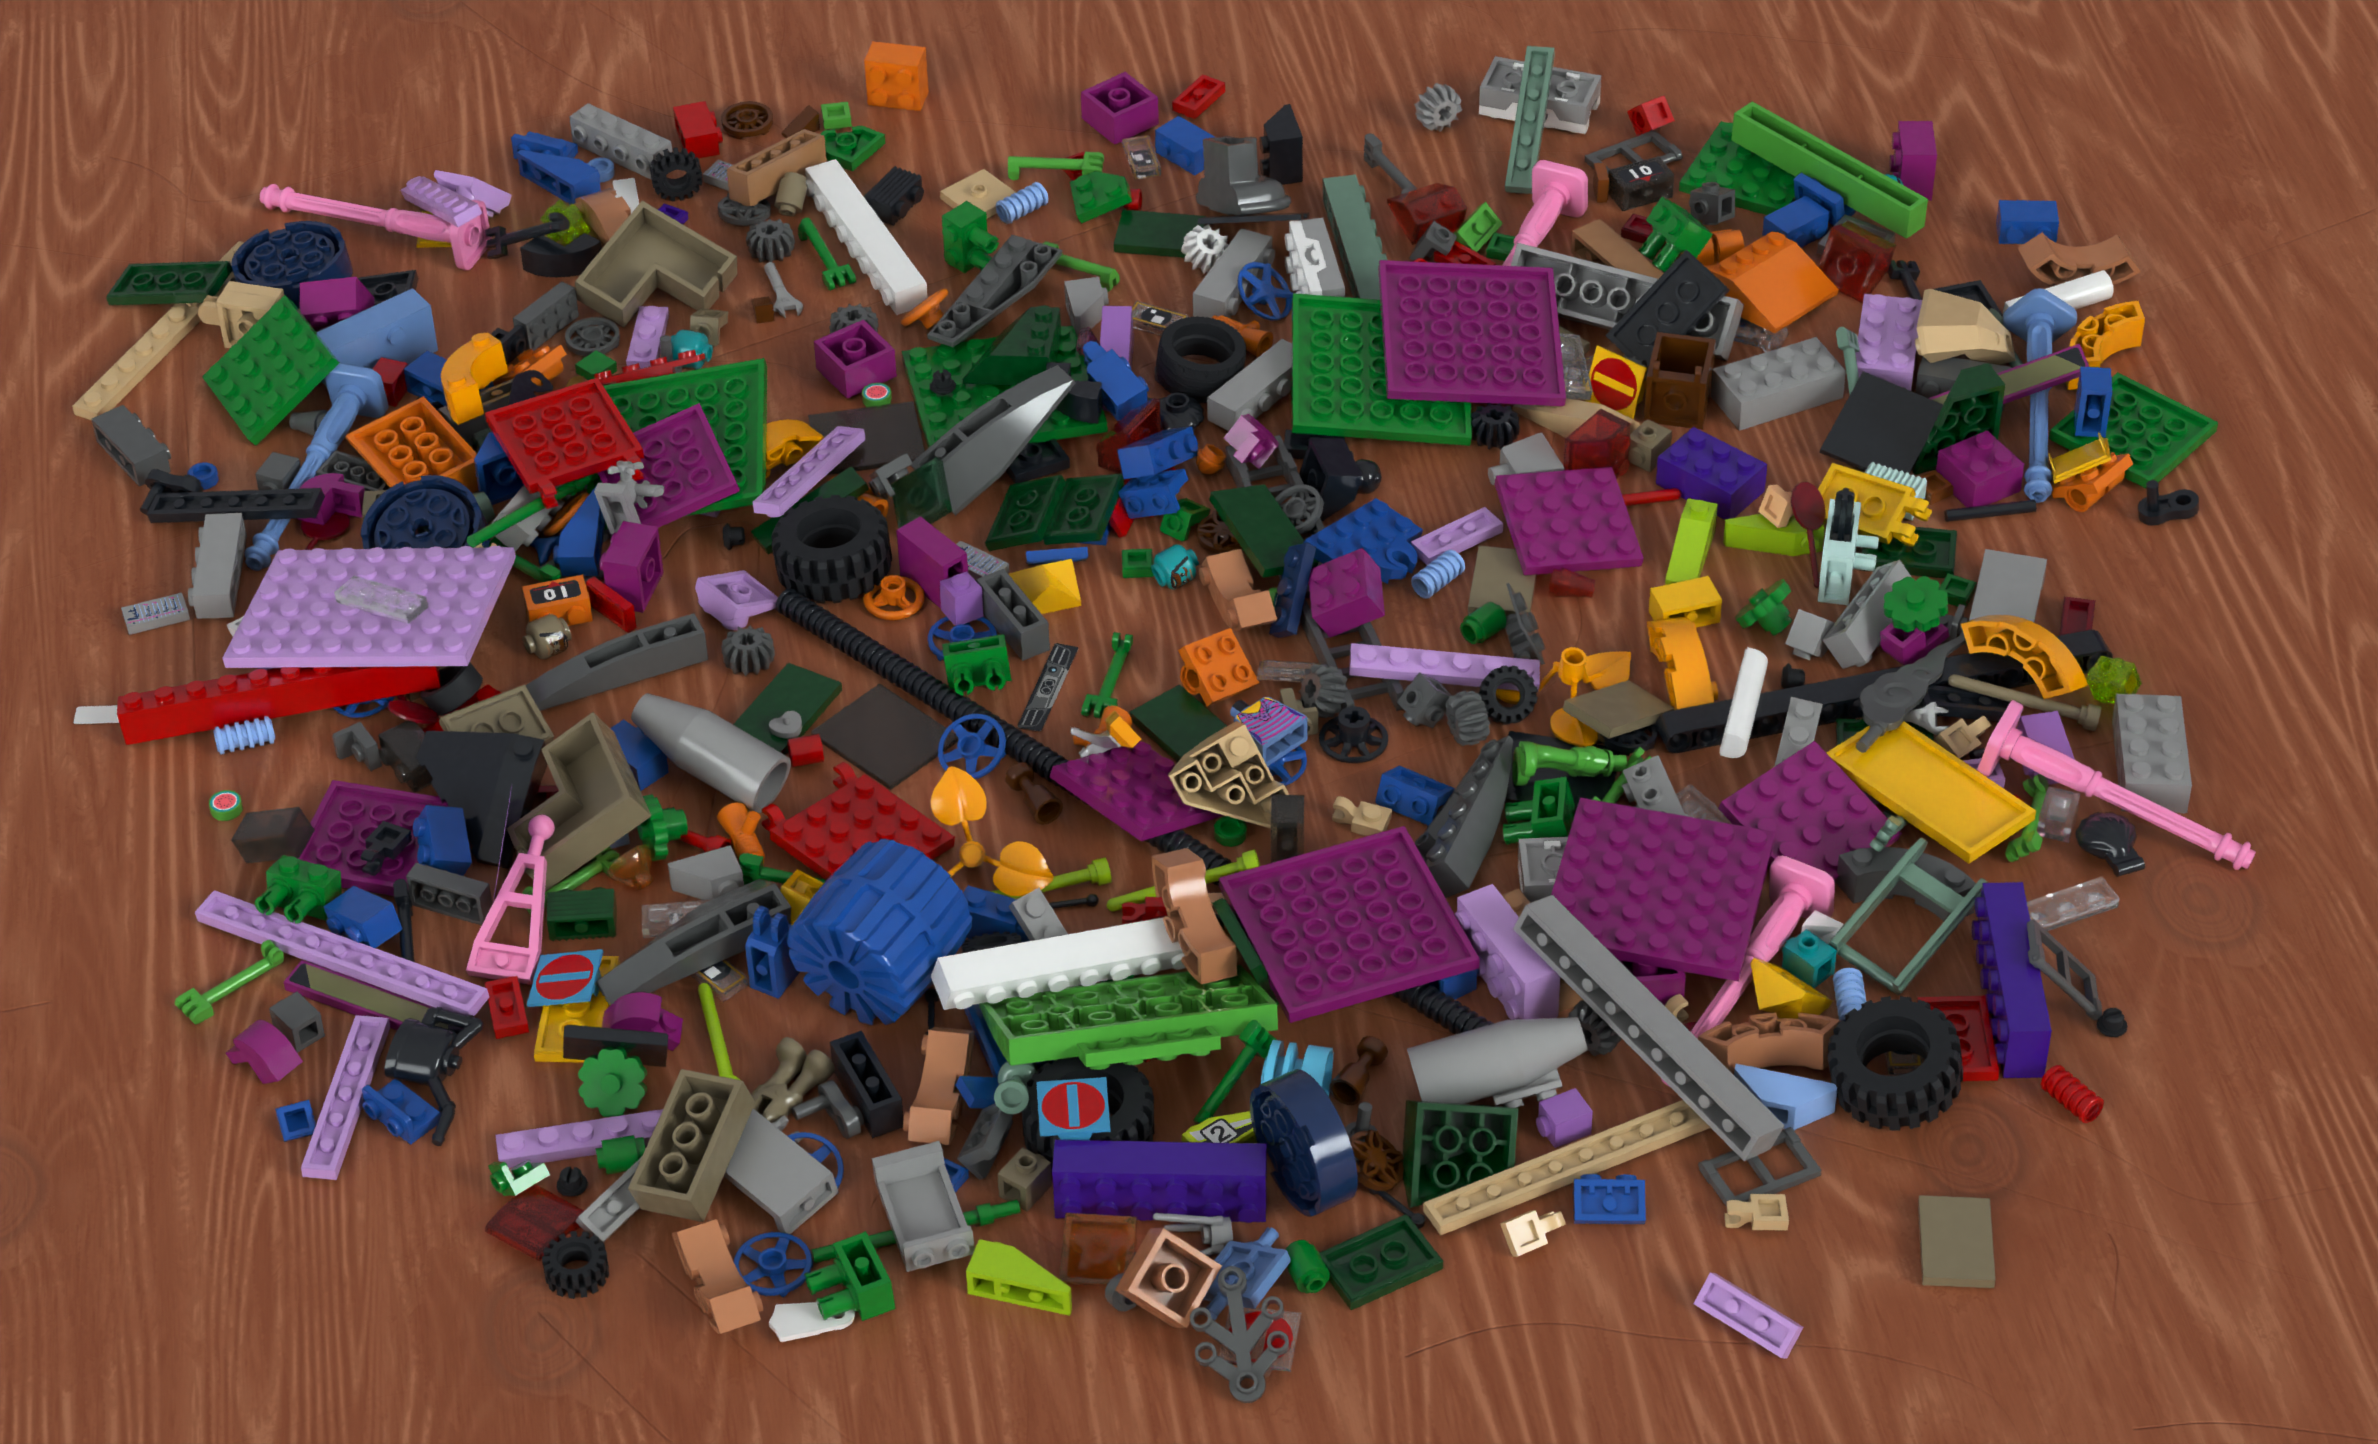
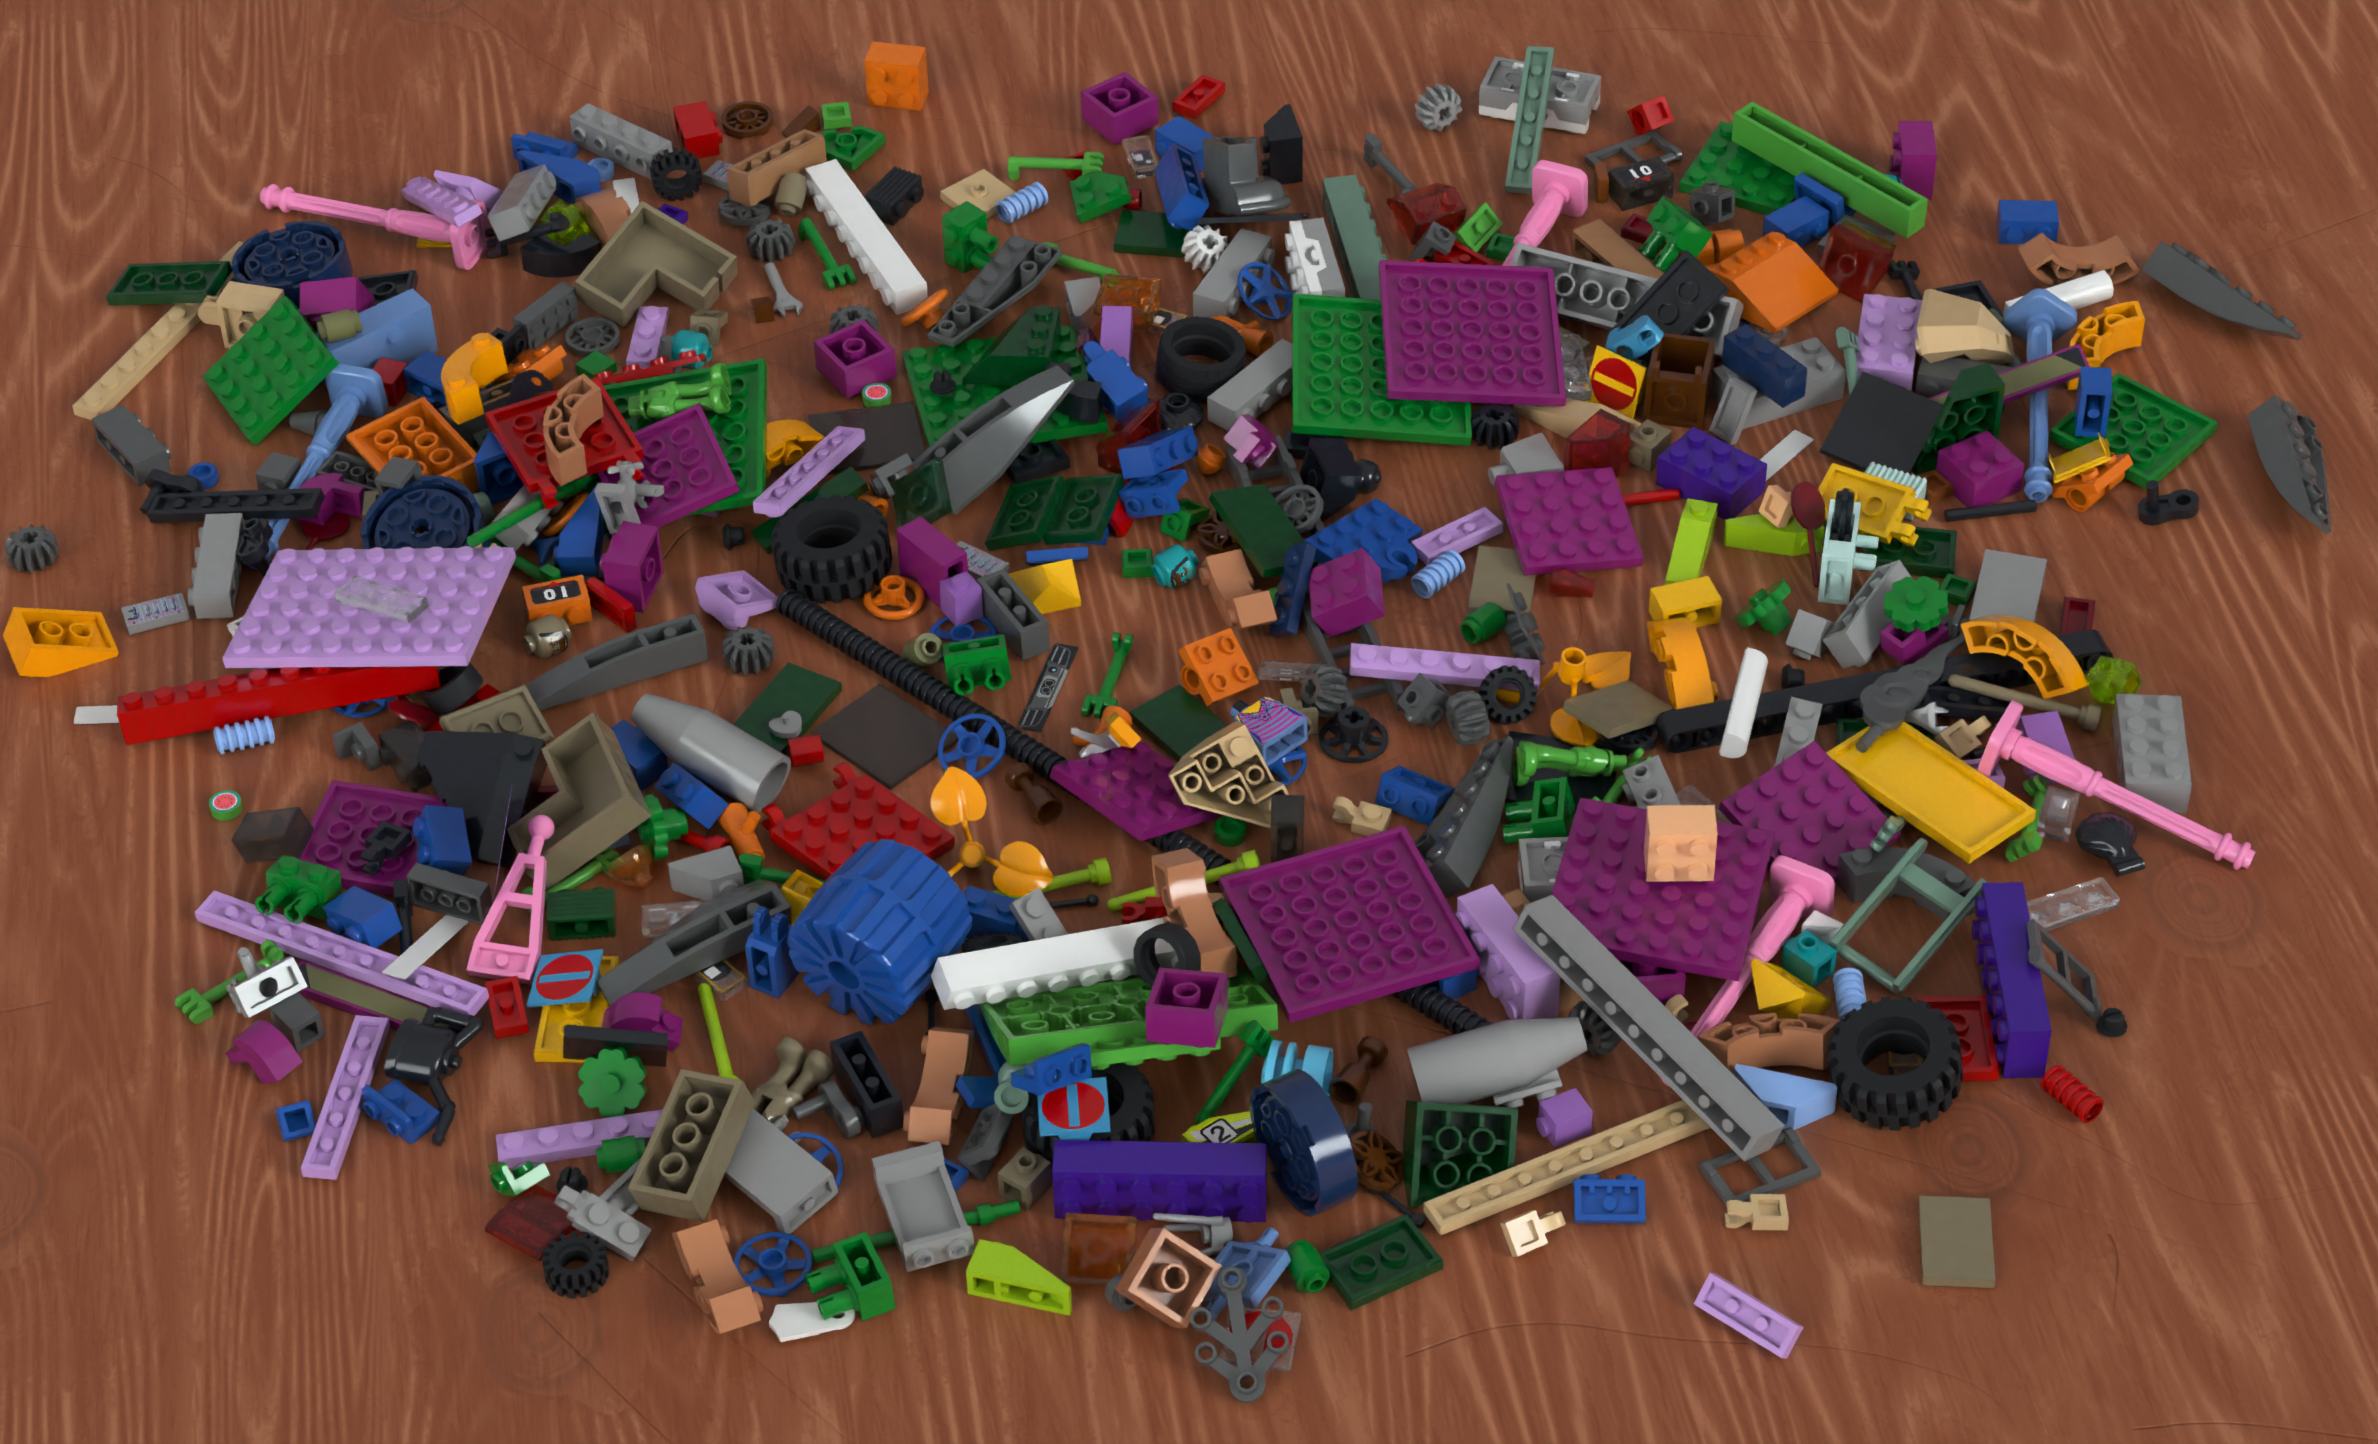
(31, 548): none -> dark grey gear
(57, 640): none -> light orange slope
(255, 544): none -> black piece
(264, 985): none -> piece
(339, 325): none -> olive brick
(397, 474): none -> dark grey panel
(425, 947): none -> white sticker
(522, 202): none -> light grey brick
(564, 423): none -> nougat brick
(603, 1220): none -> light grey hinge
(673, 397): none -> bright green piece
(691, 795): none -> blue brick
(923, 649): none -> olive brick
(1054, 1070): none -> blue bracket
(1134, 291): none -> clear orange slope
(1177, 937): none -> black tyre
(1181, 188): none -> blue brick
(1186, 1007): none -> magenta brick
(1635, 338): none -> dark azure leg
(1680, 843): none -> light nougat brick
(1733, 410): none -> light grey tile
(1764, 365): none -> dark blue brick
(1785, 451): none -> white sticker
(2211, 291): none -> dark grey wedge
(2293, 458): none -> dark grey wedge

